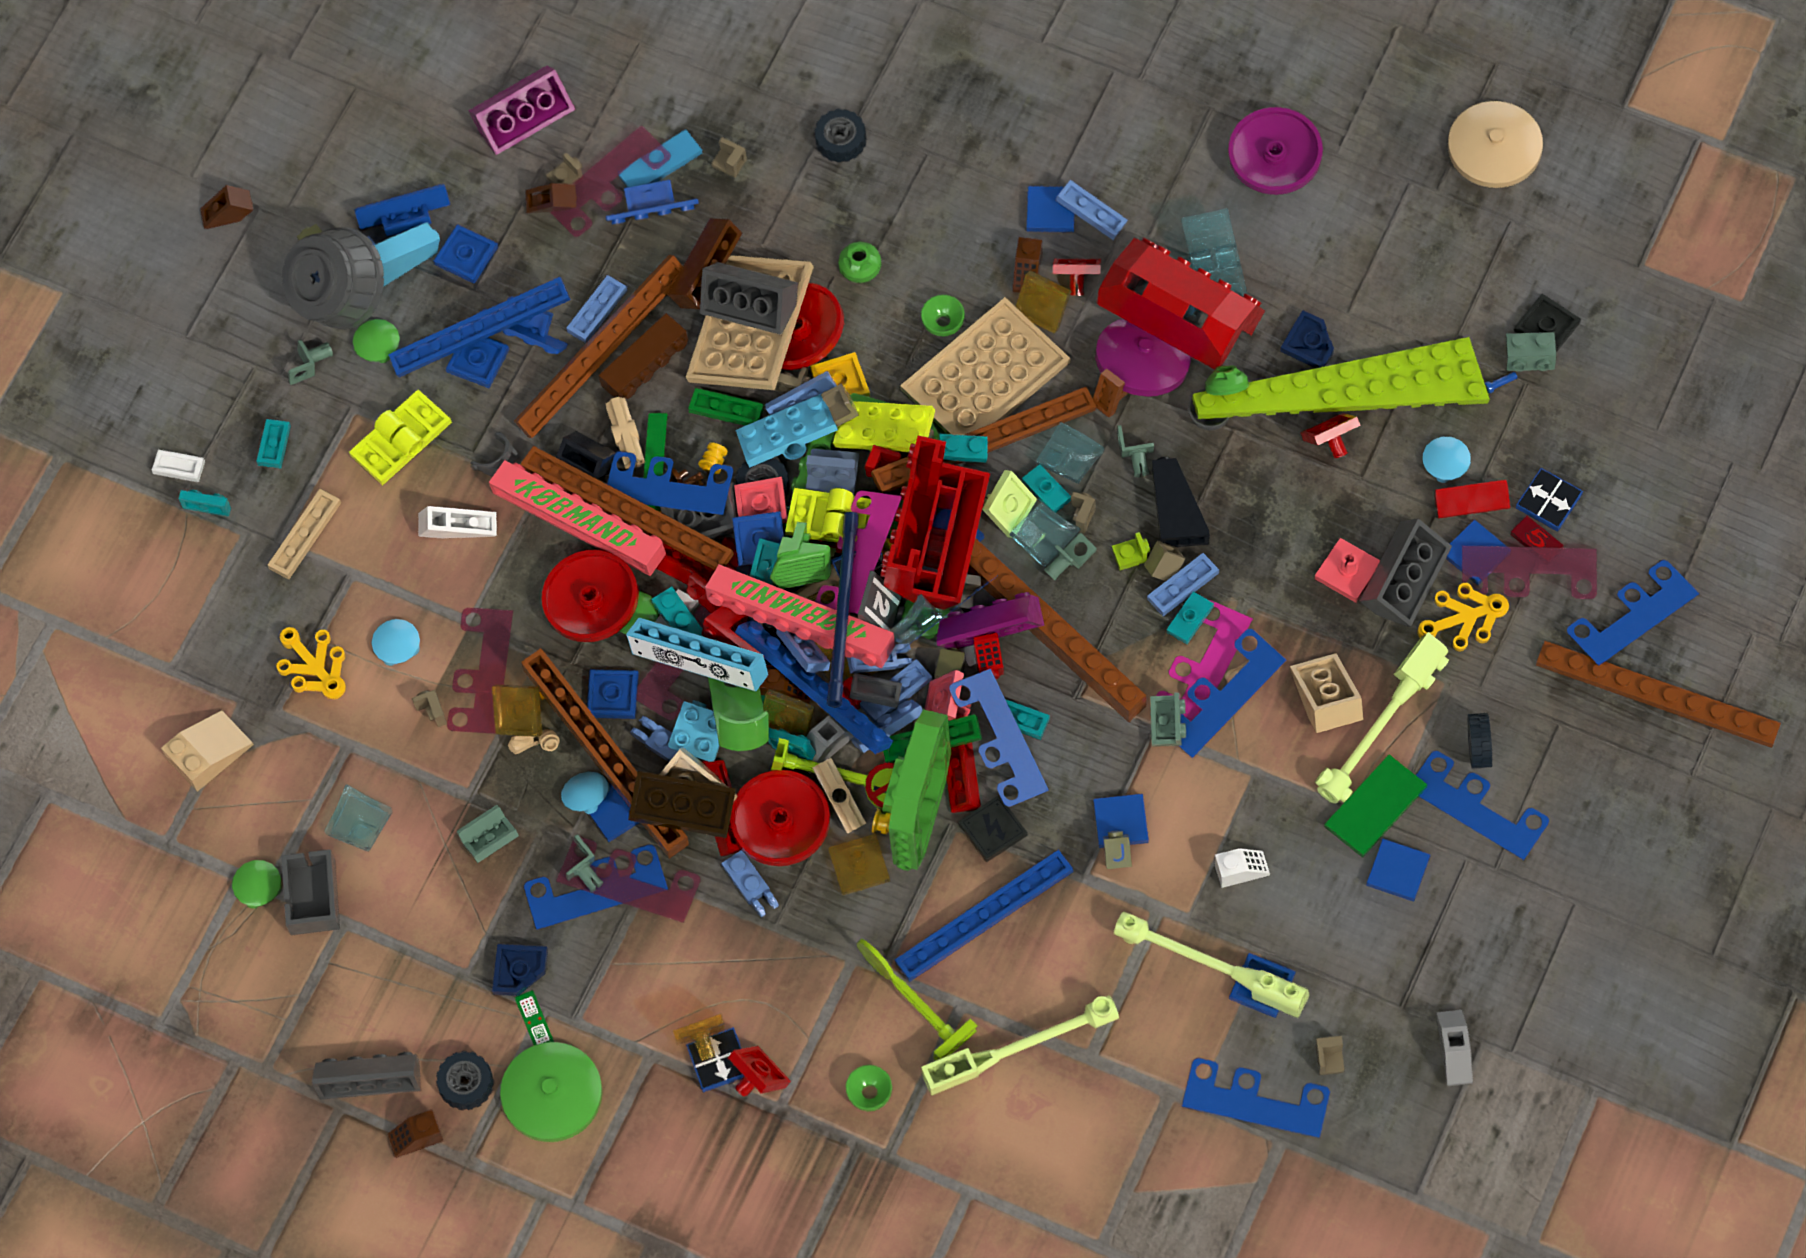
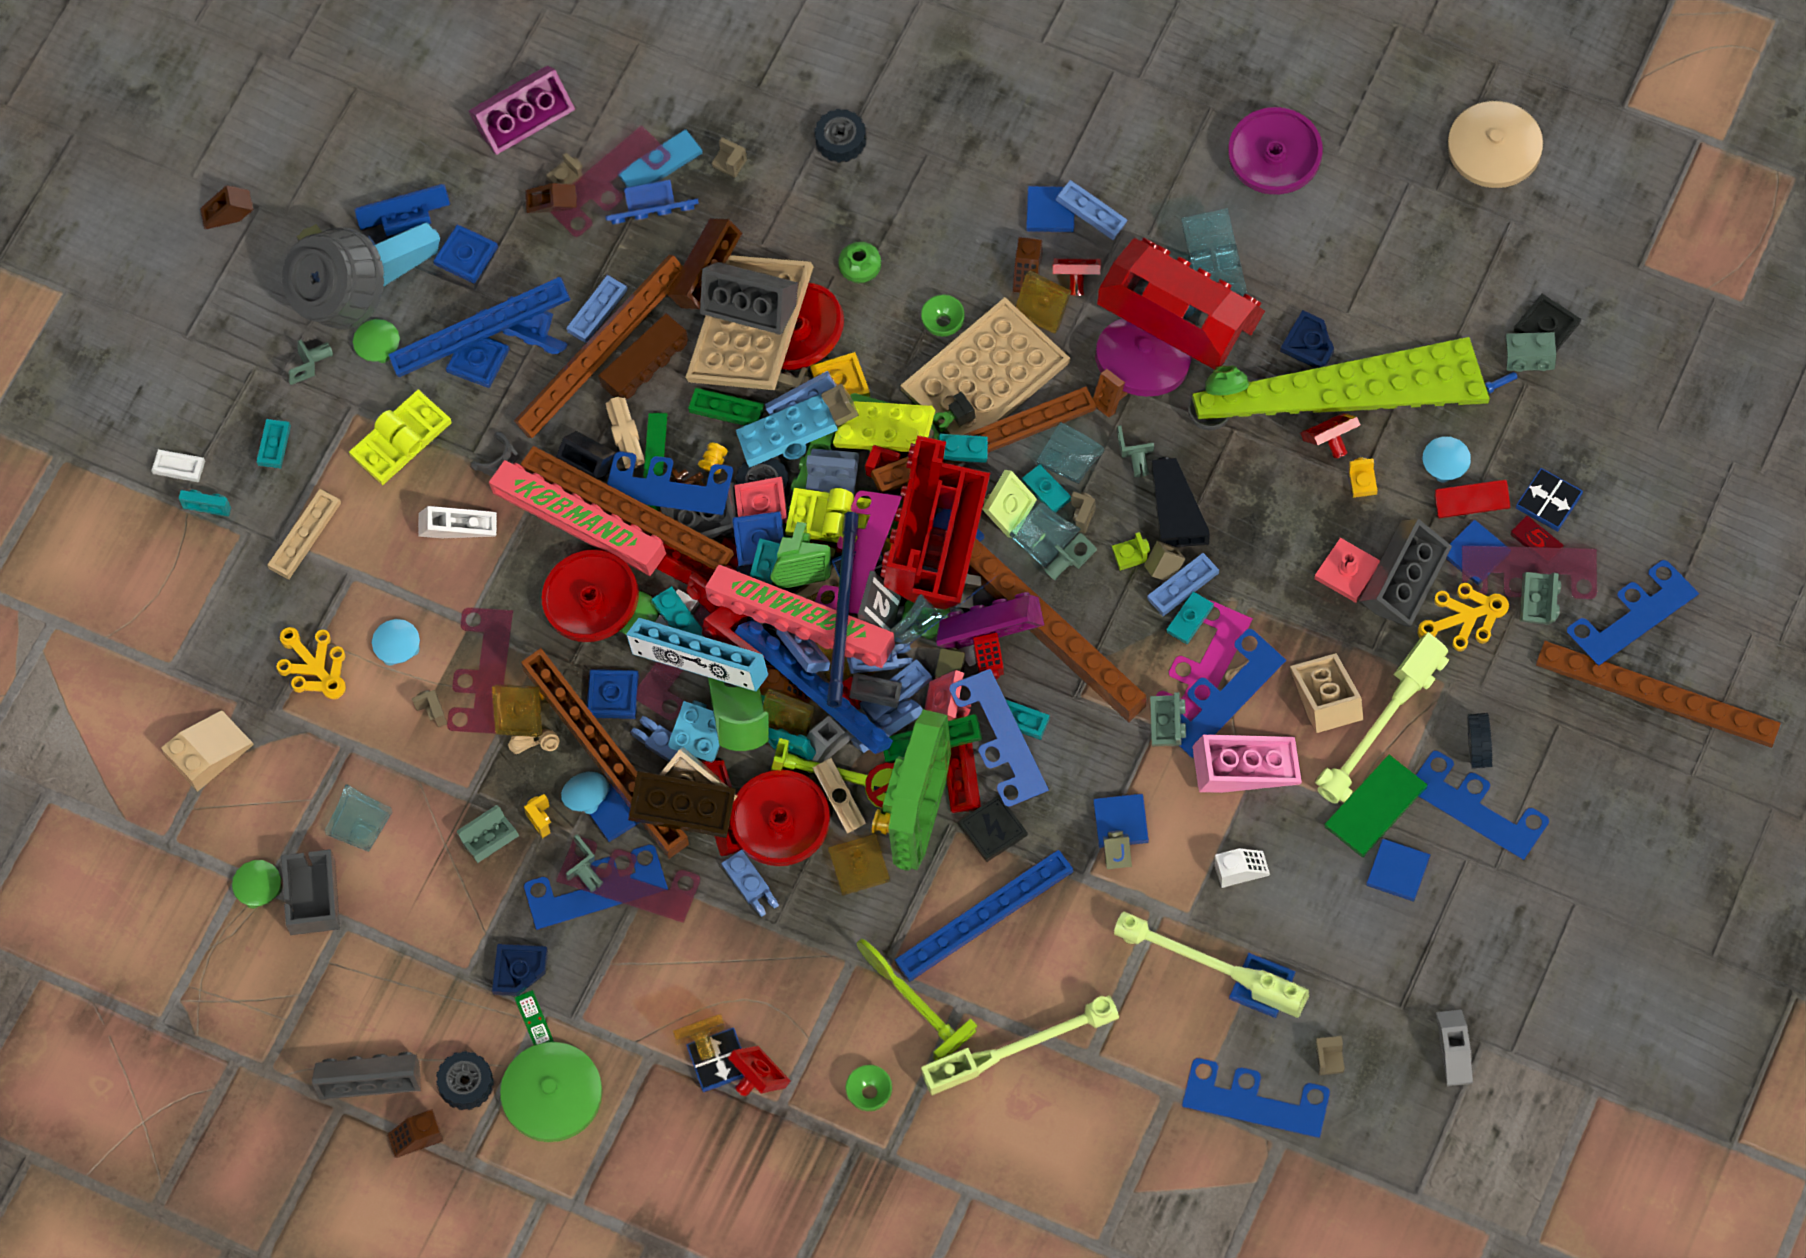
(537, 816): none -> yellow bracket
(959, 410): none -> pearl dark grey piece
(1245, 762): none -> bright pink slope
(1362, 477): none -> yellow bracket
(1540, 598): none -> sand green bracket

